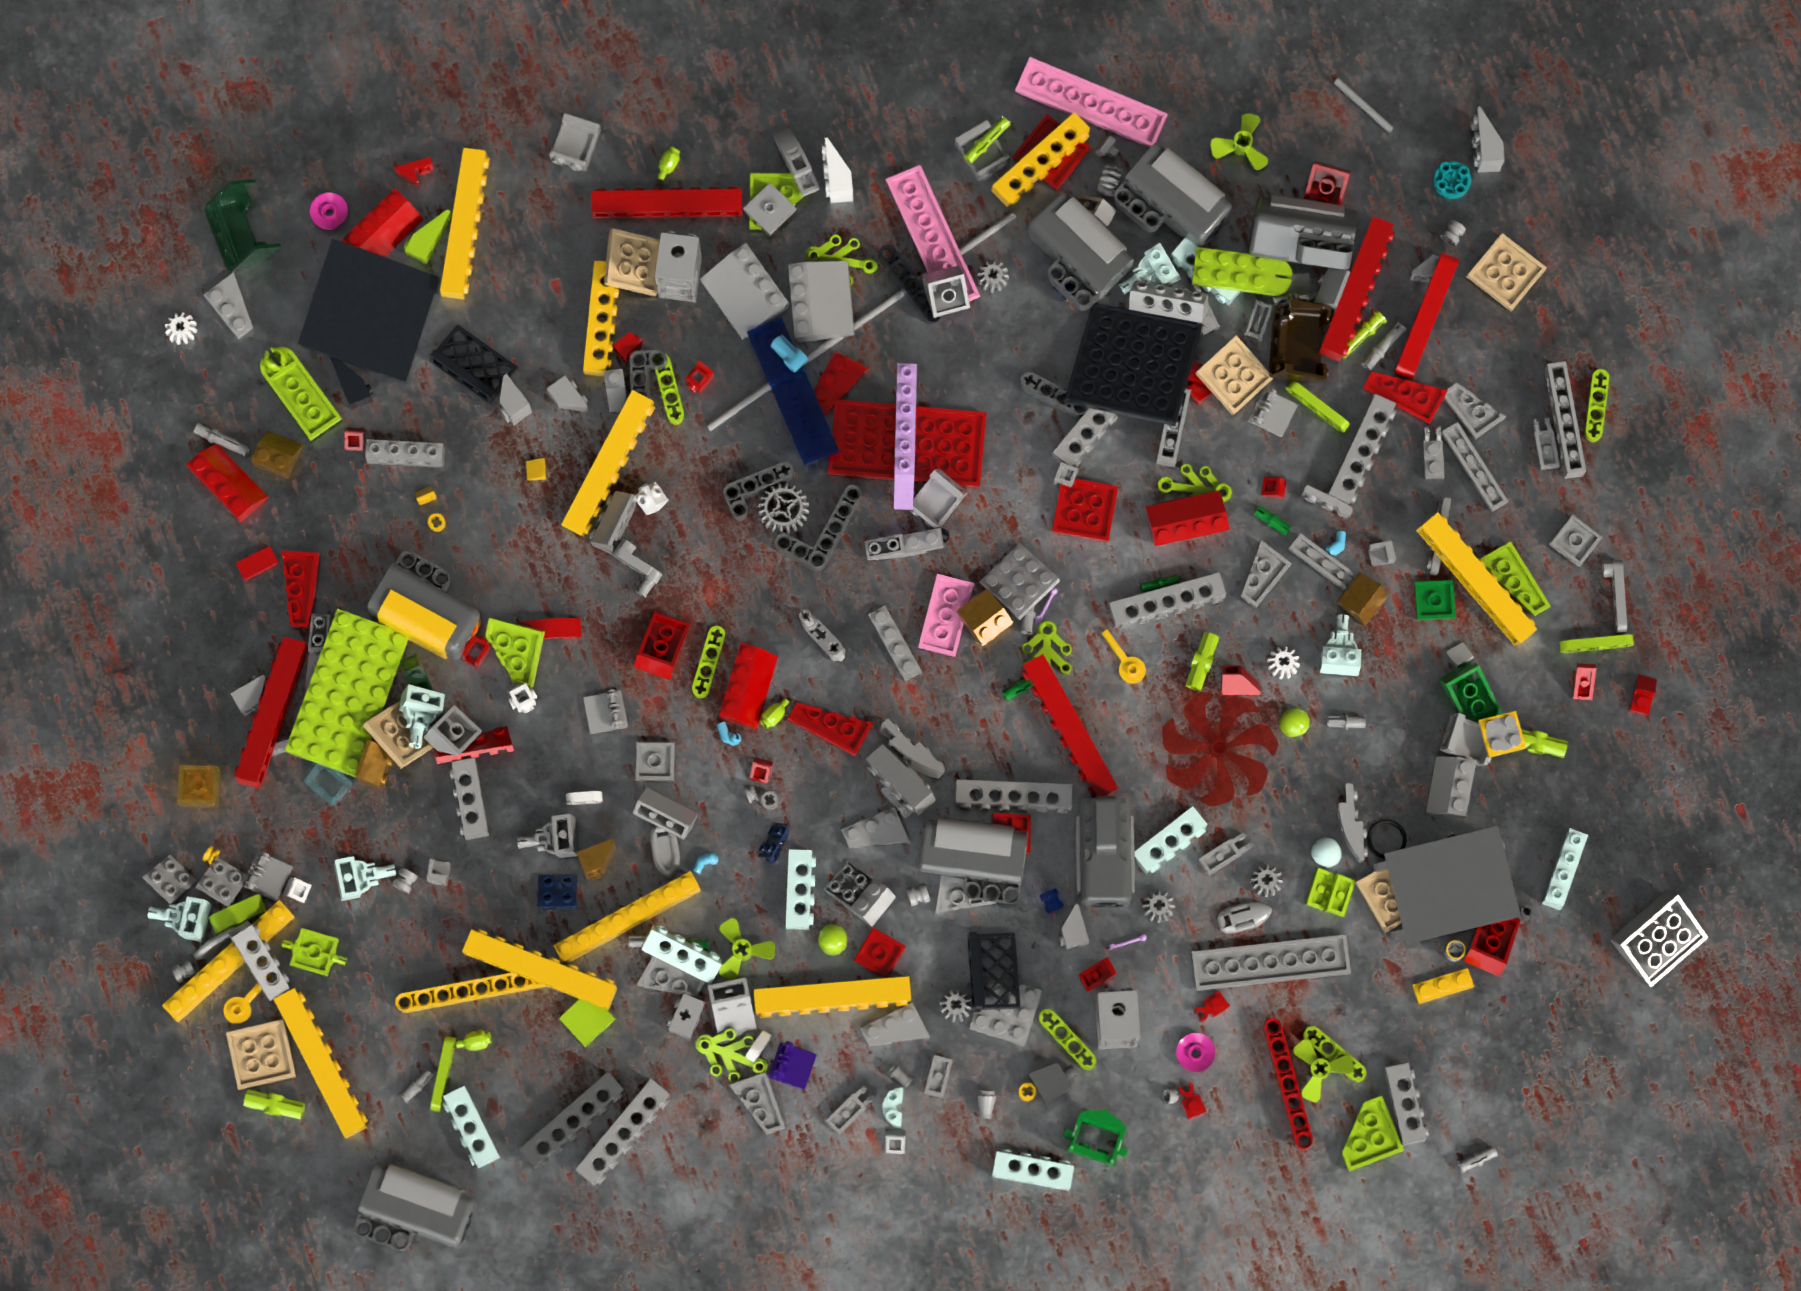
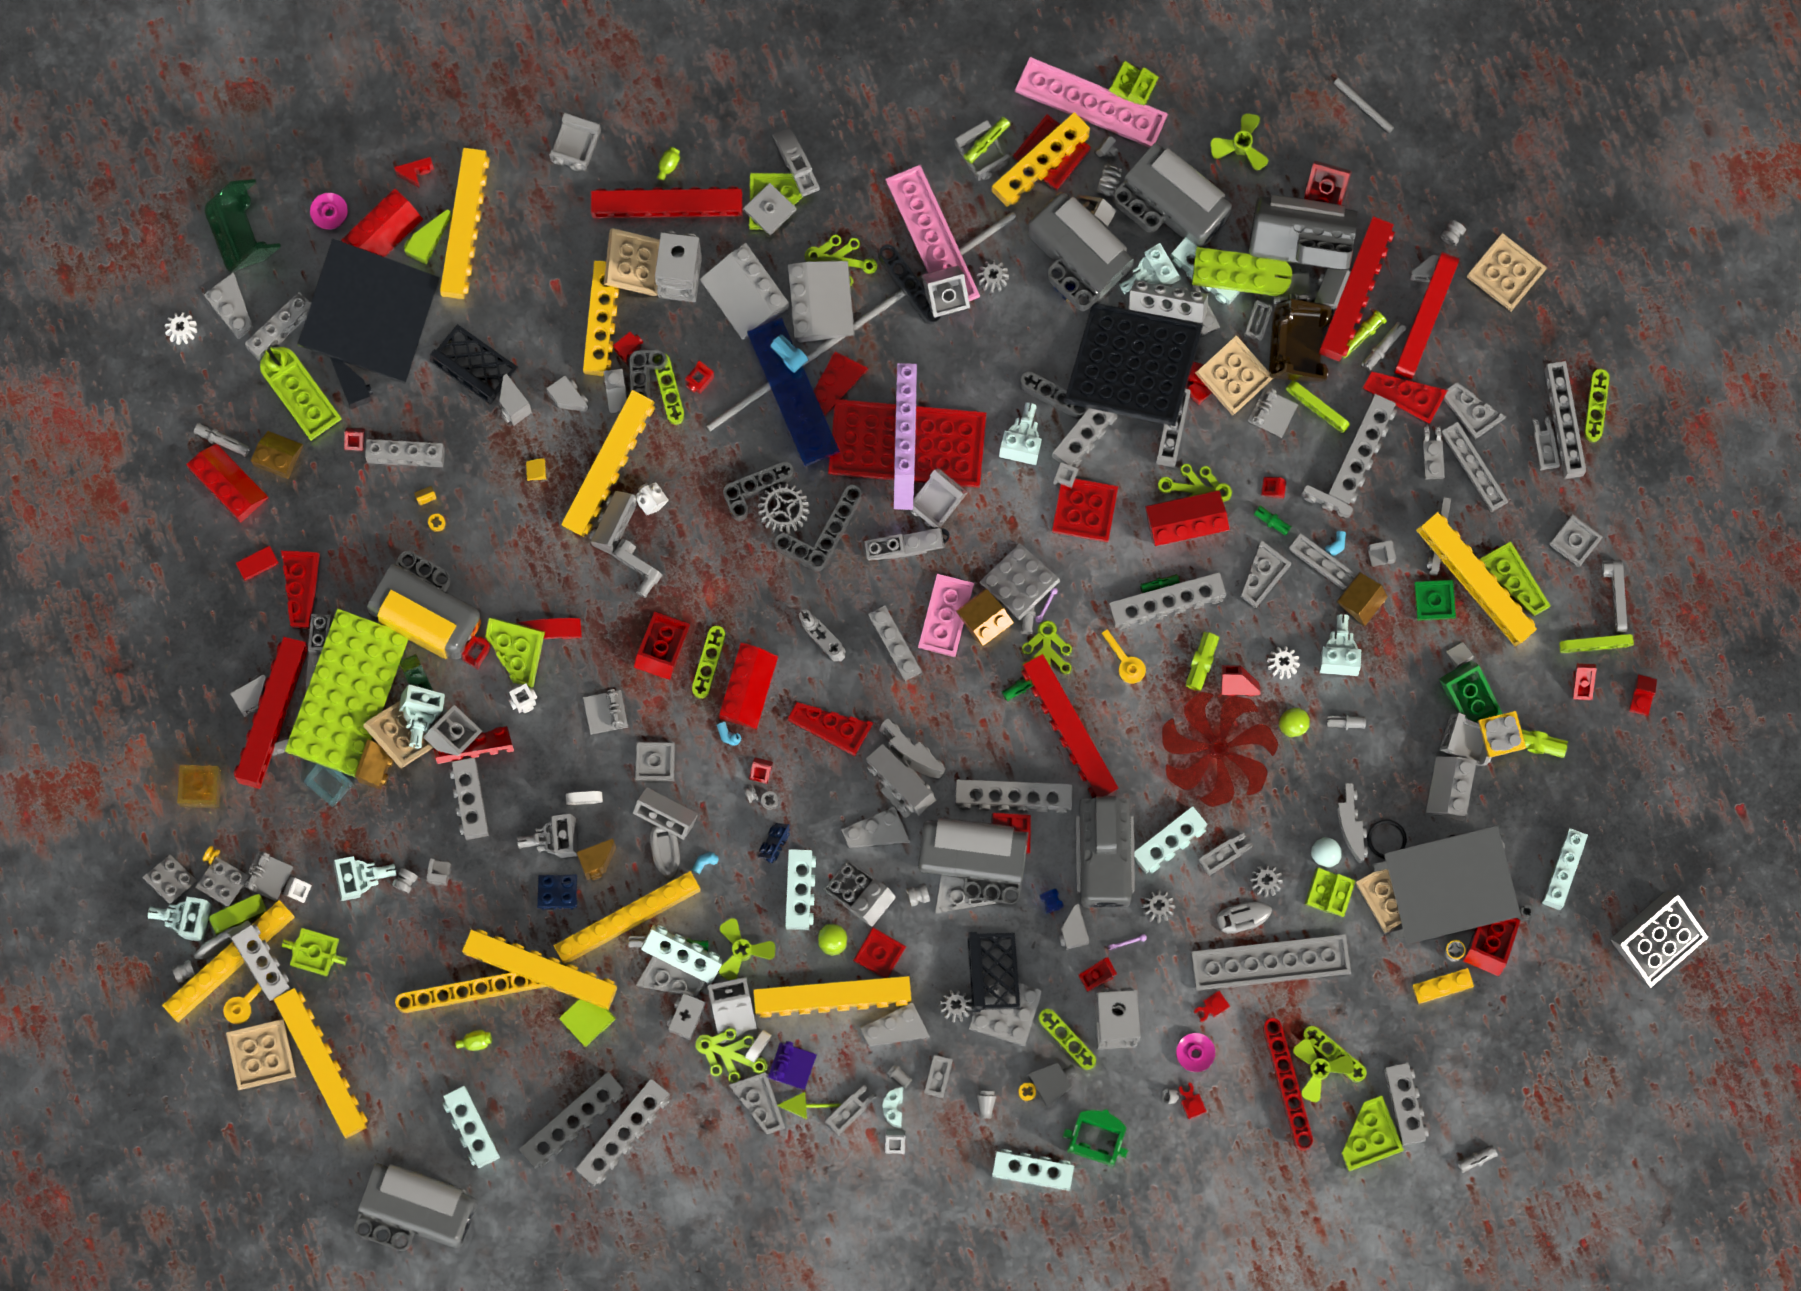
(274, 1104): lime piece -> none
(278, 327): none -> light grey brick
(416, 1085): light grey axle -> none
(443, 1074): lime beam -> none
(773, 714): lime plant -> none
(798, 1105): none -> lime piece
(839, 177): white slope -> none
(1022, 441): none -> light aqua brick
(1133, 83): none -> lime slope
(1452, 180): teal tile -> none
(1487, 143): light grey slope -> none

